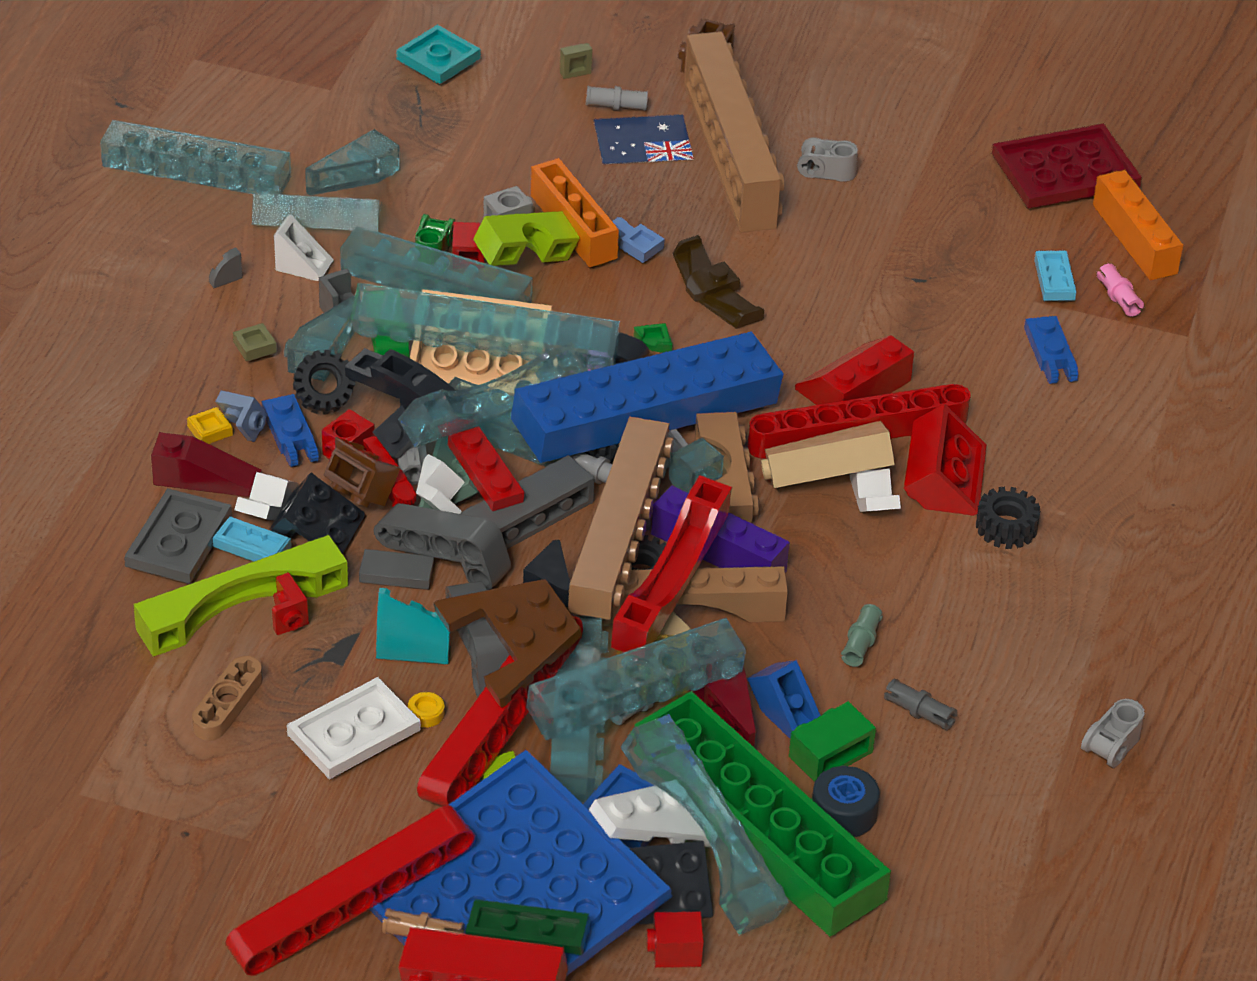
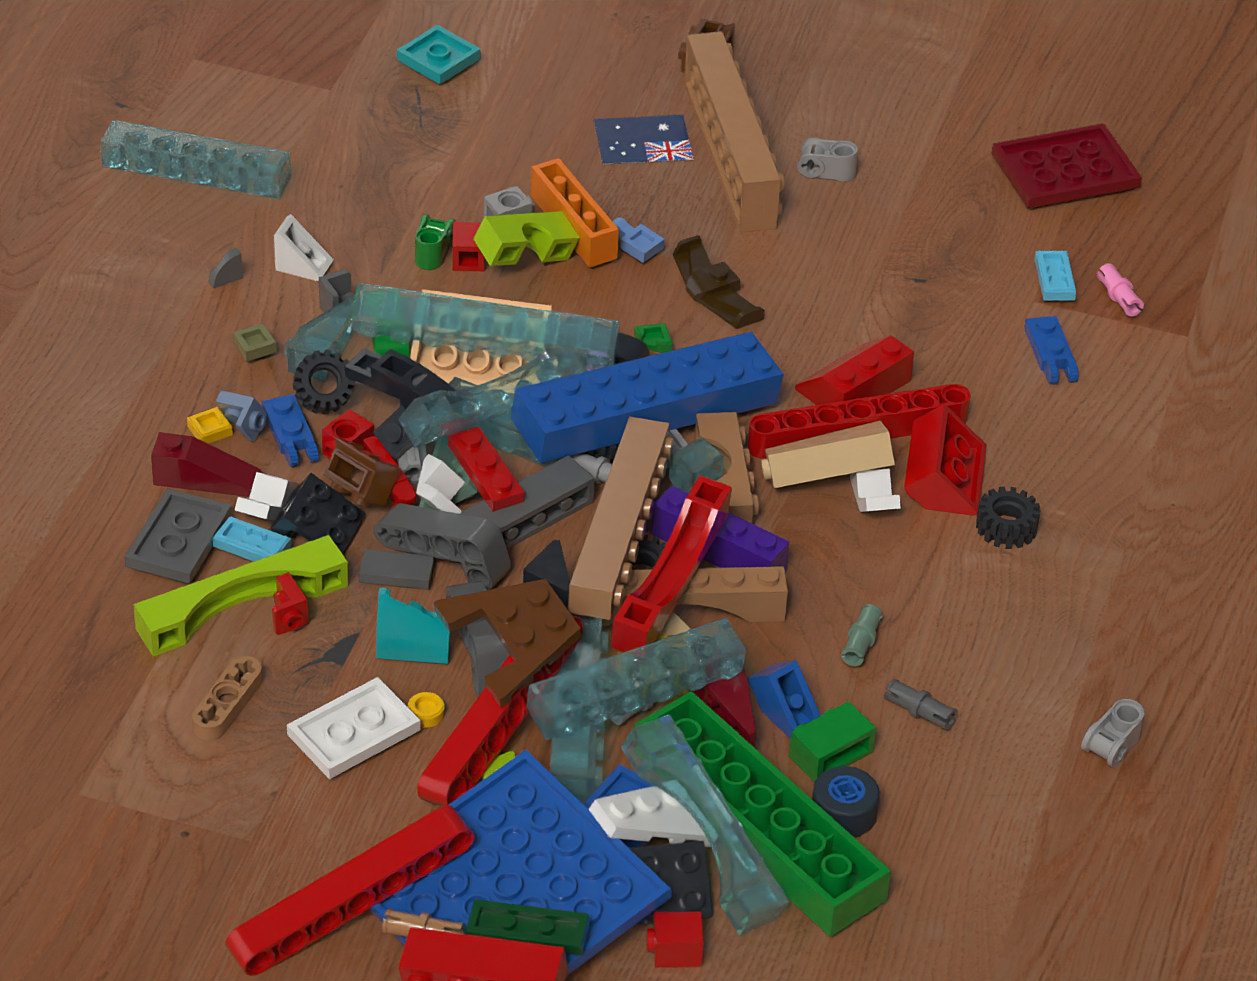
(316, 211): clear light blue fence -> none
(354, 165): clear light blue slope -> none
(419, 267): clear light blue brick -> none
(575, 60): olive plate -> none
(616, 98): light grey pin -> none
(1137, 225): orange brick -> none

